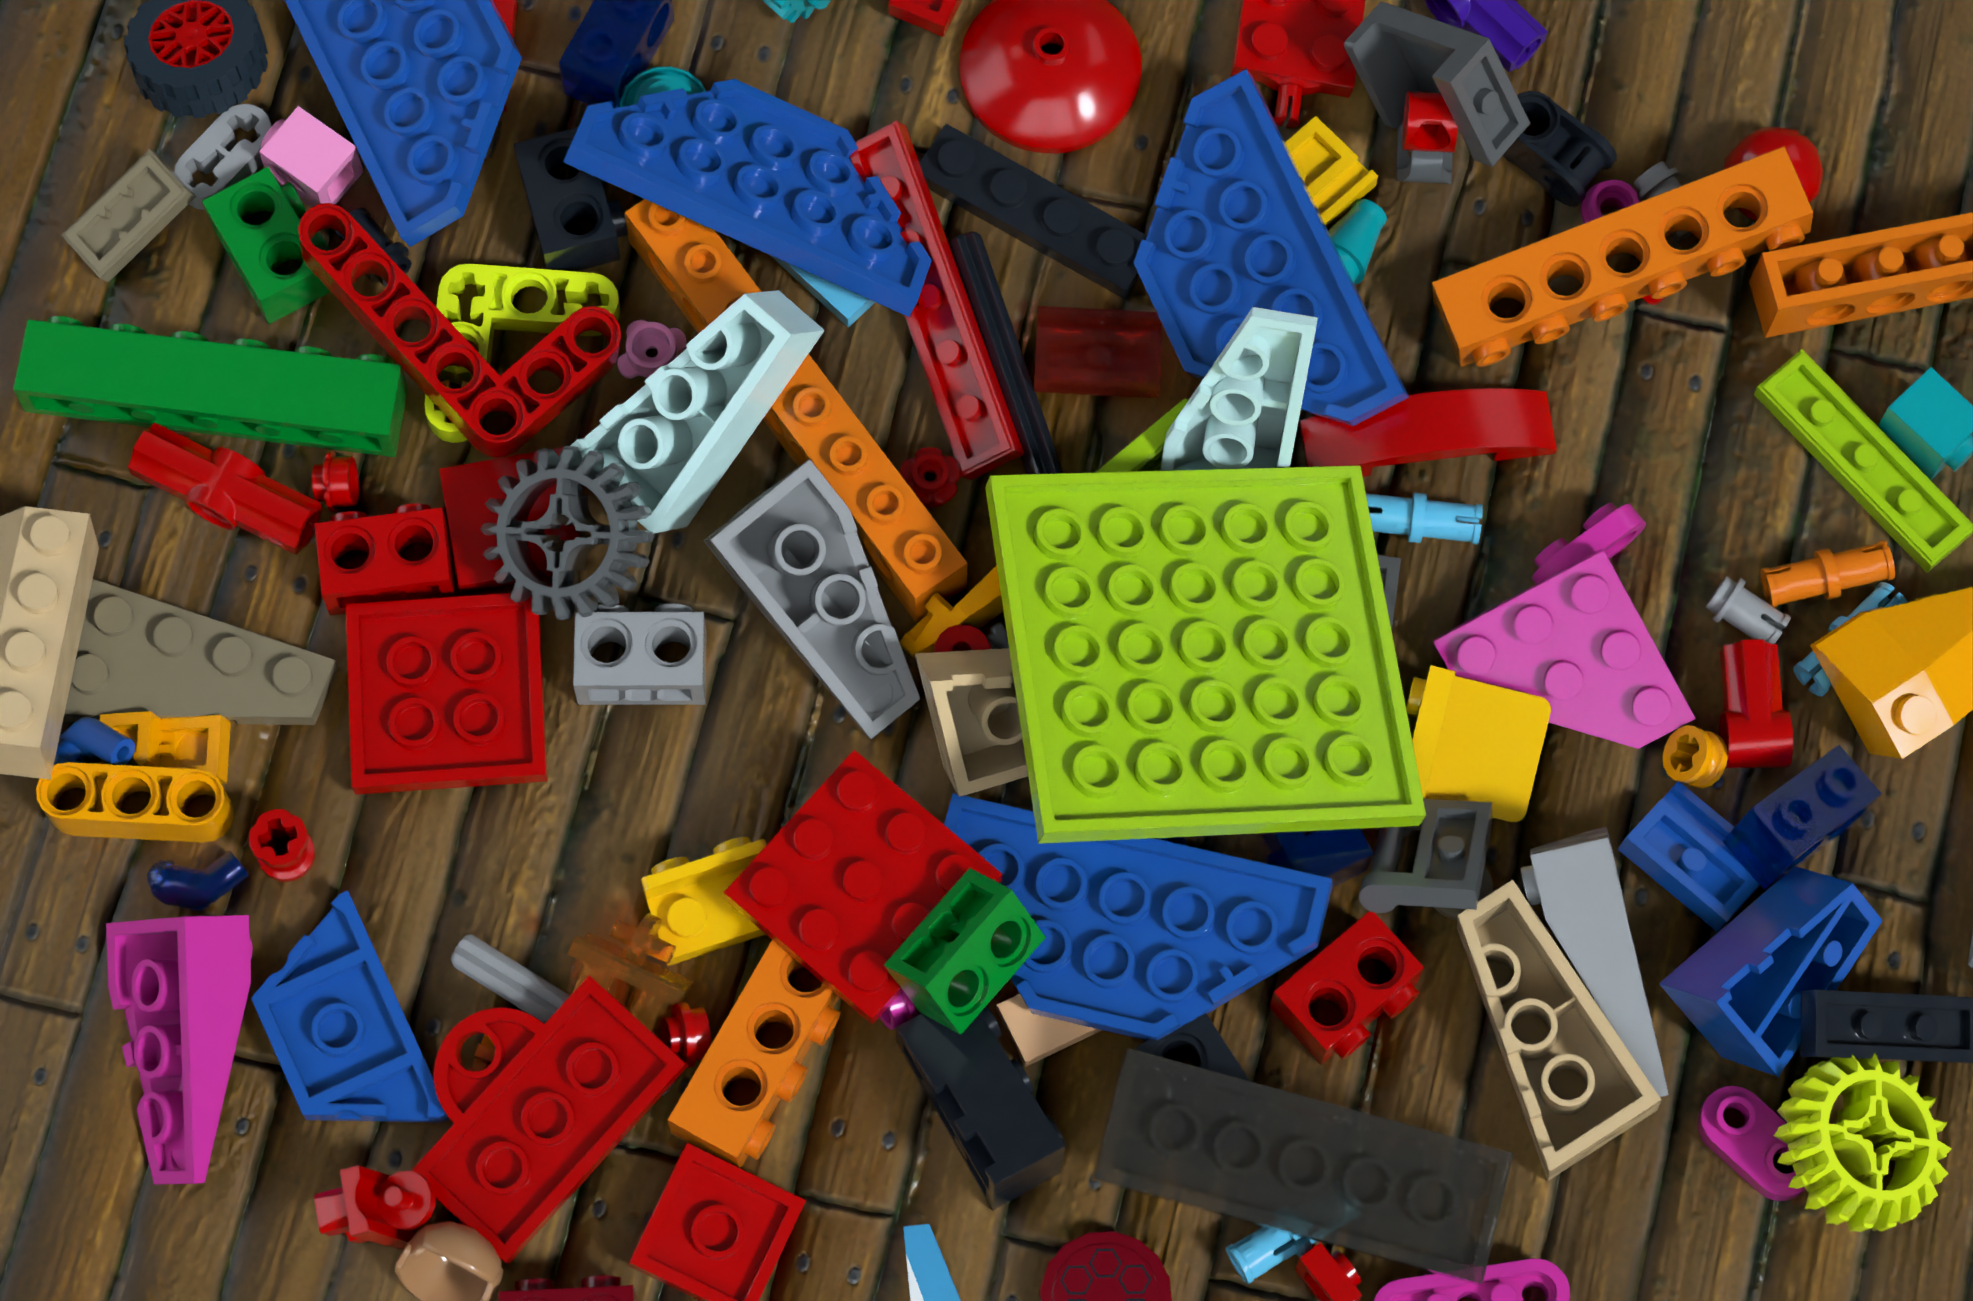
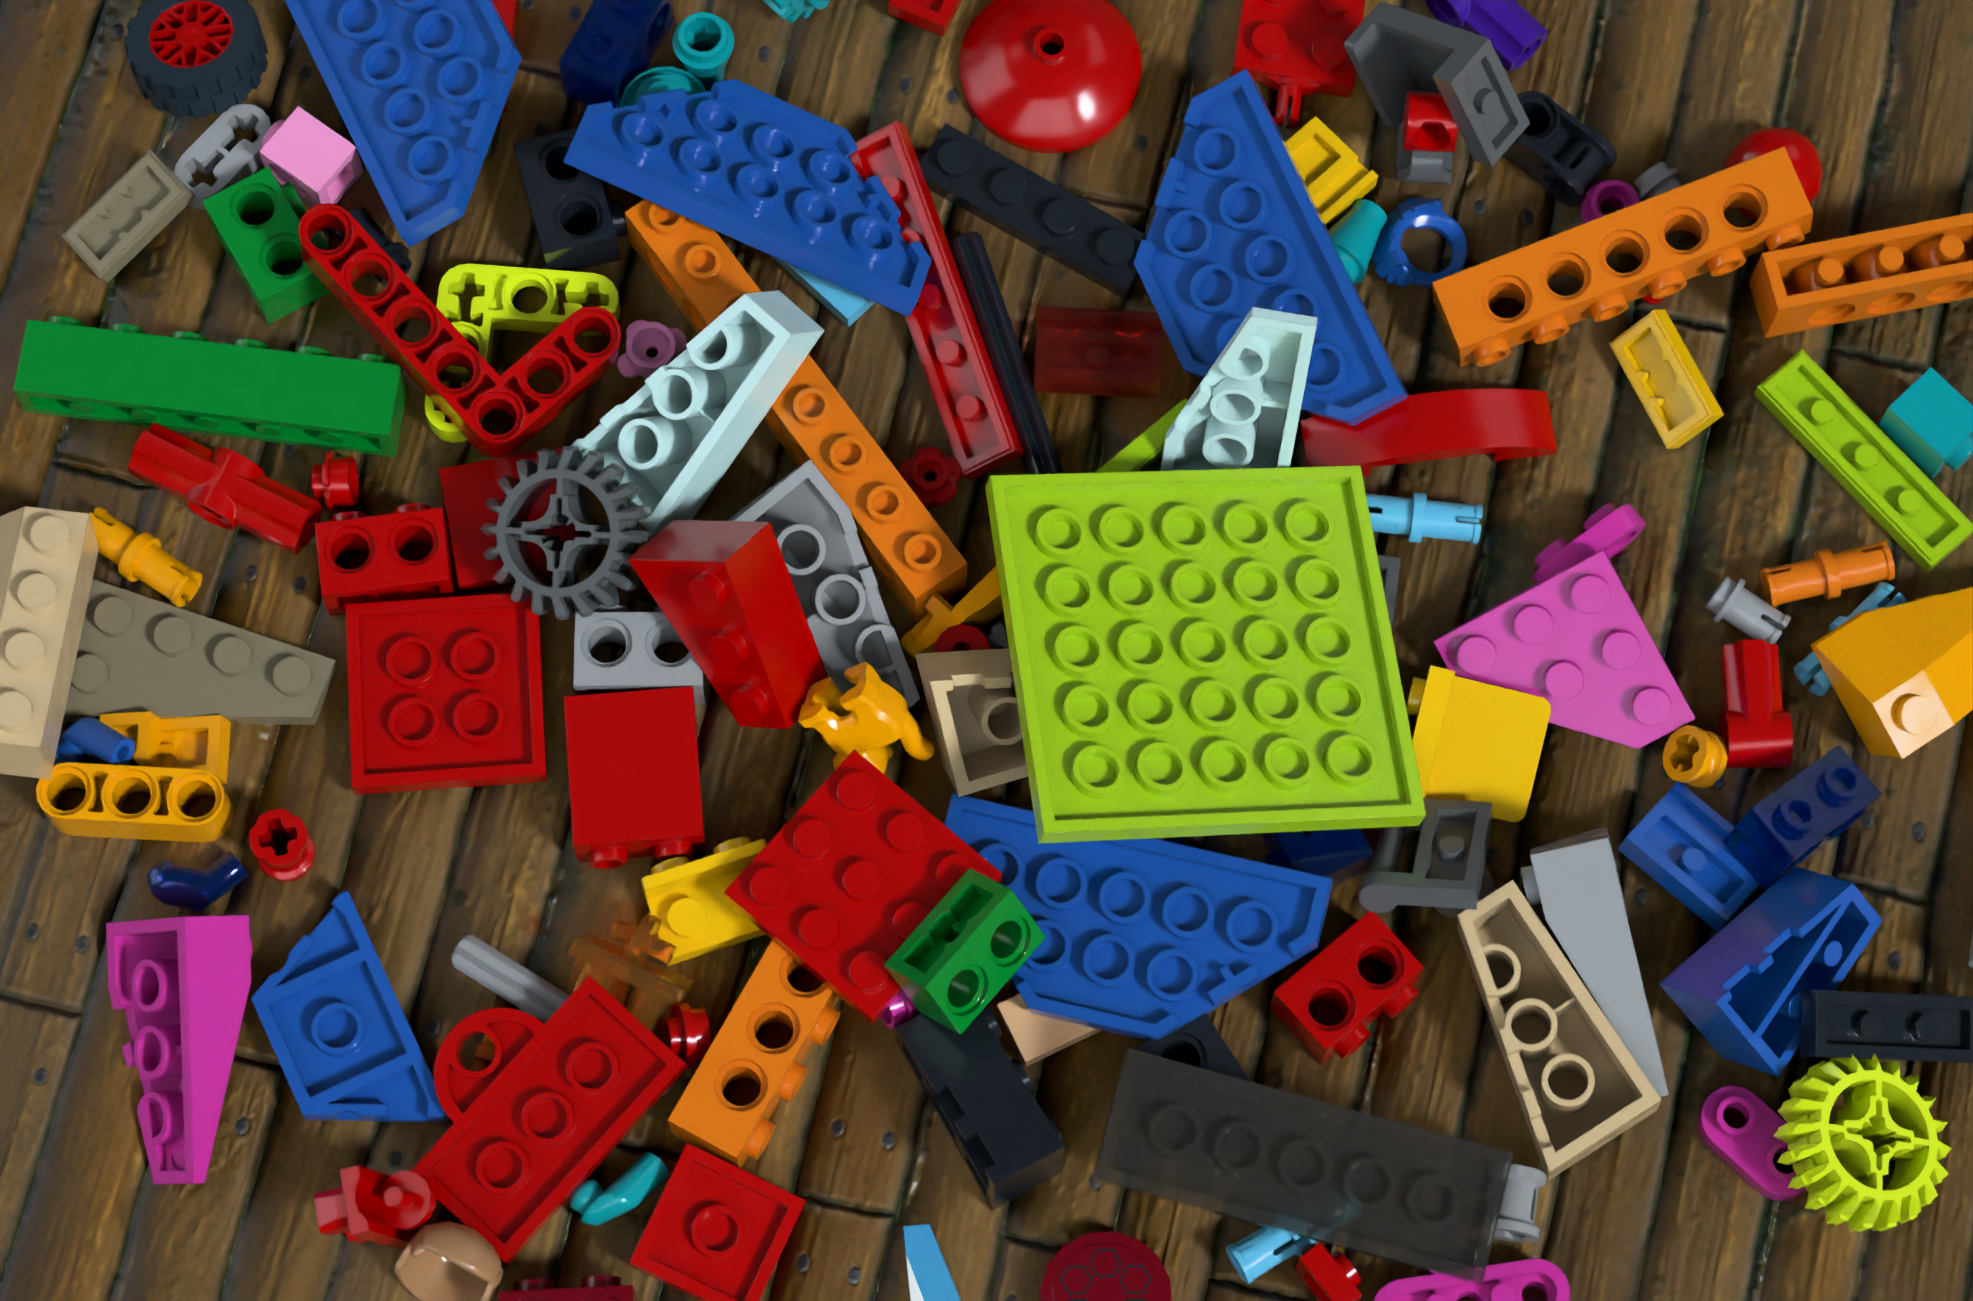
(143, 559): none -> light orange pin
(623, 1195): none -> teal arm
(634, 776): none -> red panel
(704, 46): none -> teal cone
(735, 614): none -> red wedge
(863, 718): none -> light orange animal
(1416, 214): none -> blue piece
(1520, 1204): none -> light grey bush
(1666, 379): none -> yellow plate

